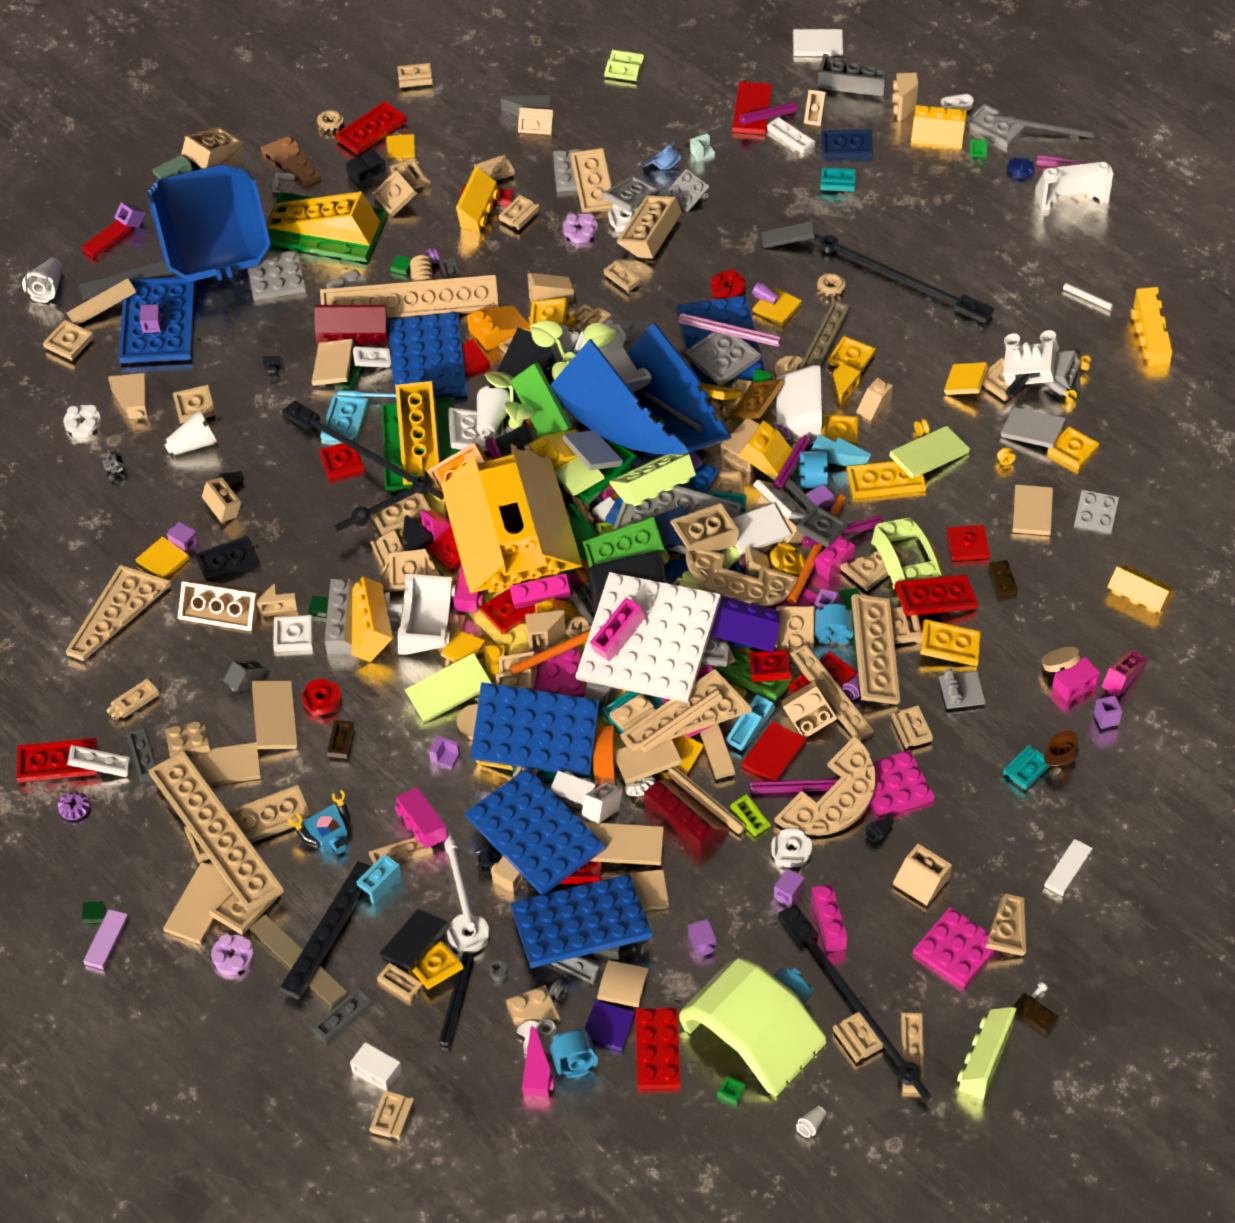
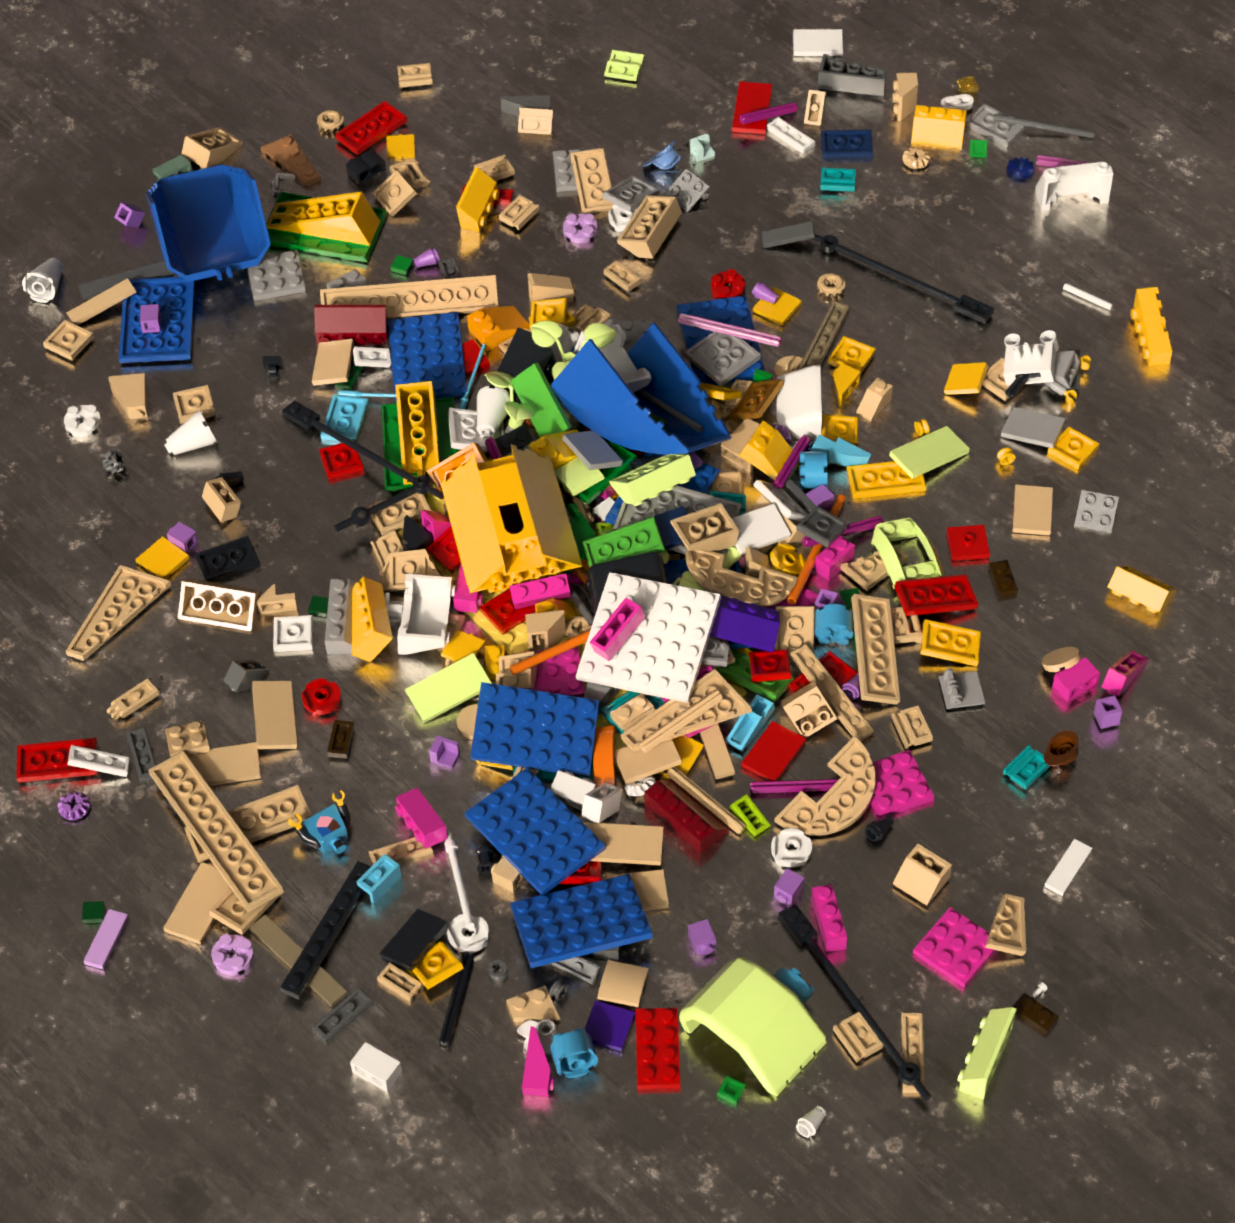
(105, 239): red tile -> none
(392, 1115): tan plate -> none
(421, 268): tan piece -> none
(464, 401): none -> medium azure piece
(922, 160): none -> tan gear
(967, 85): none -> clear yellow plate

